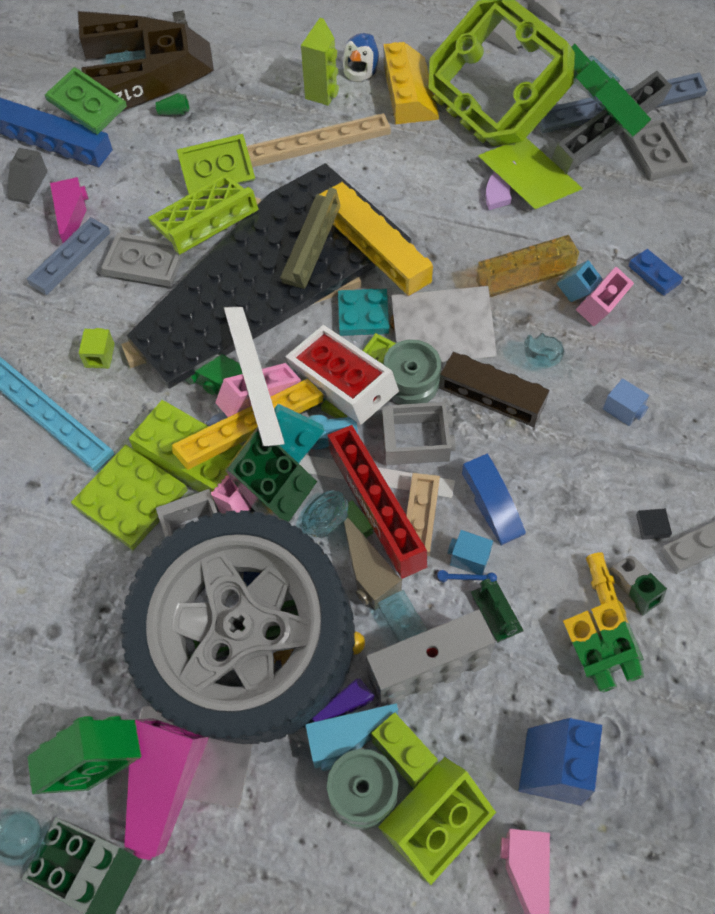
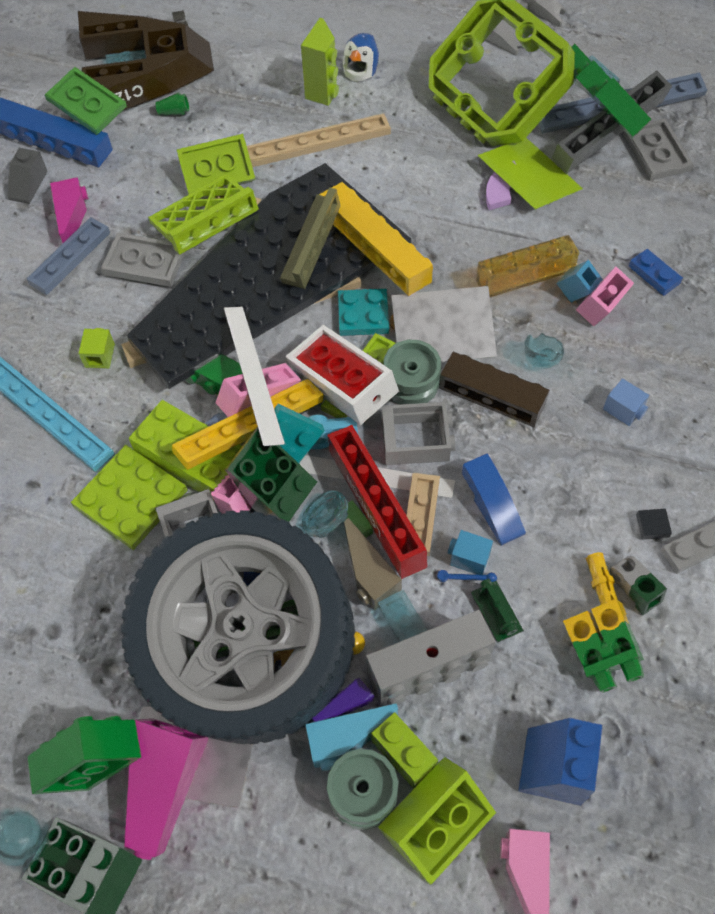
(408, 84): yellow slope -> none

